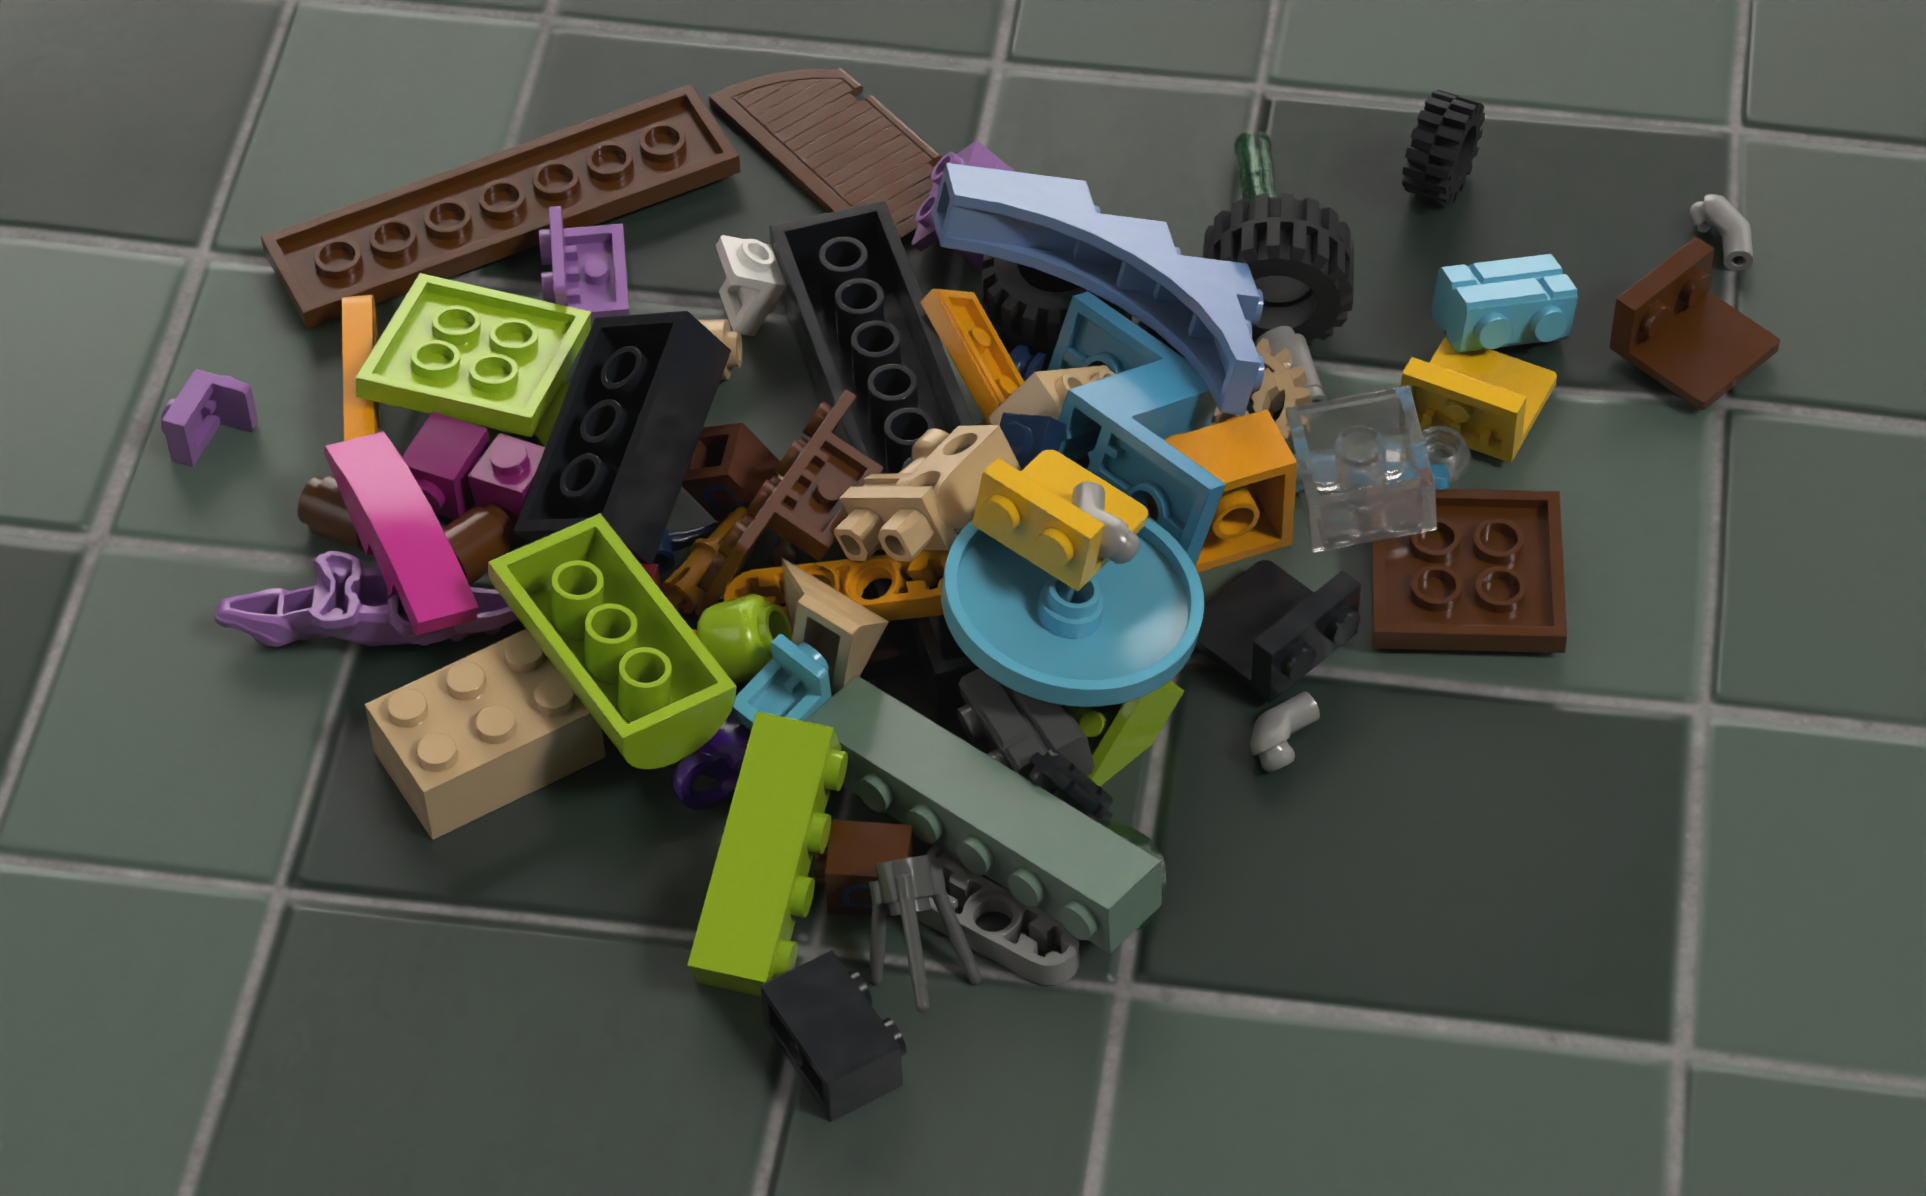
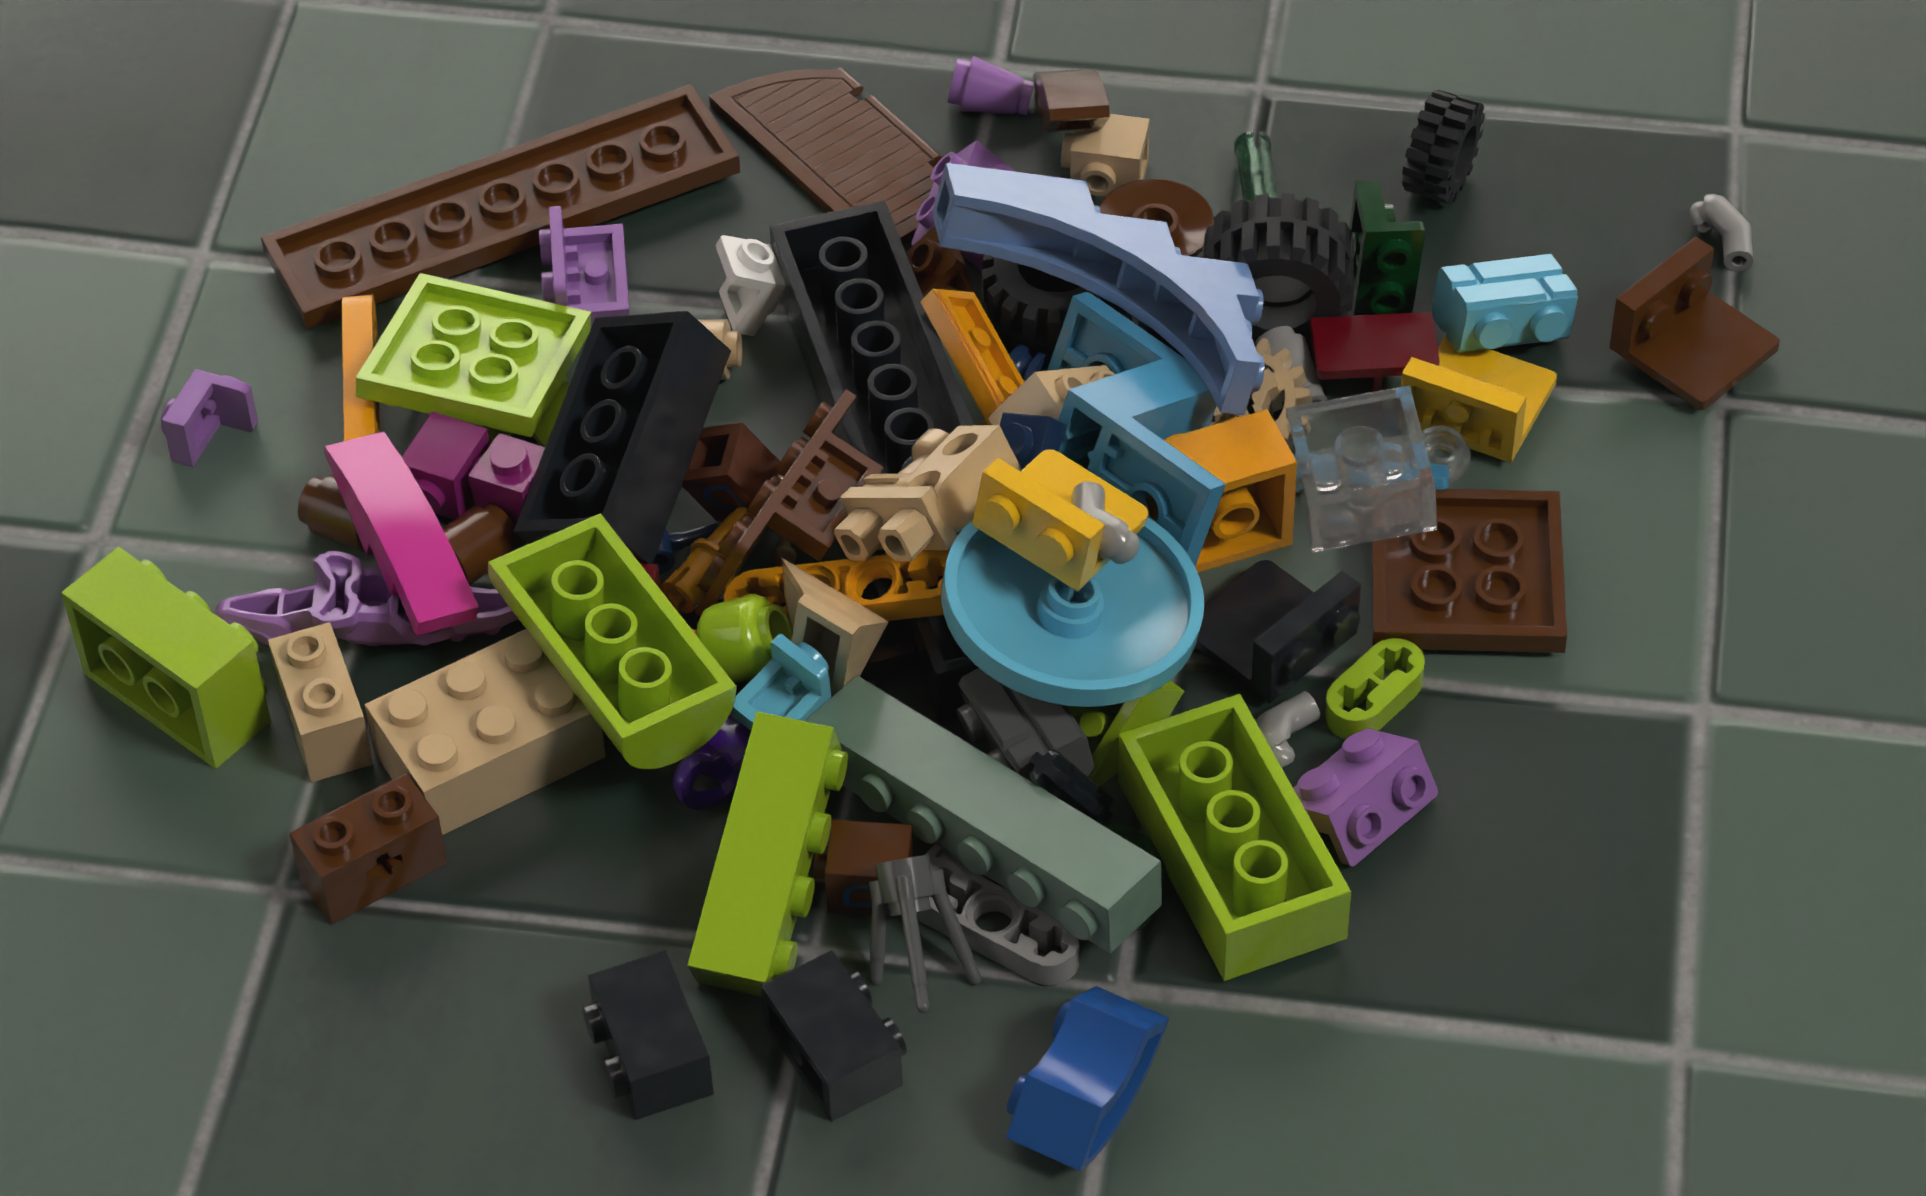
(168, 656): none -> lime brick
(320, 702): none -> tan brick
(368, 848): none -> reddish brown brick
(649, 1035): none -> black brick
(938, 266): none -> reddish brown bracket
(988, 88): none -> medium lavender cone
(1071, 100): none -> slope
(1086, 1077): none -> blue brick
(1108, 155): none -> tan brick
(1166, 201): none -> reddish brown dish
(1233, 837): none -> lime brick
(1366, 680): none -> lime beam
(1366, 791): none -> medium lavender bracket
(1371, 345): none -> dark red panel
(1384, 254): none -> dark green bracket

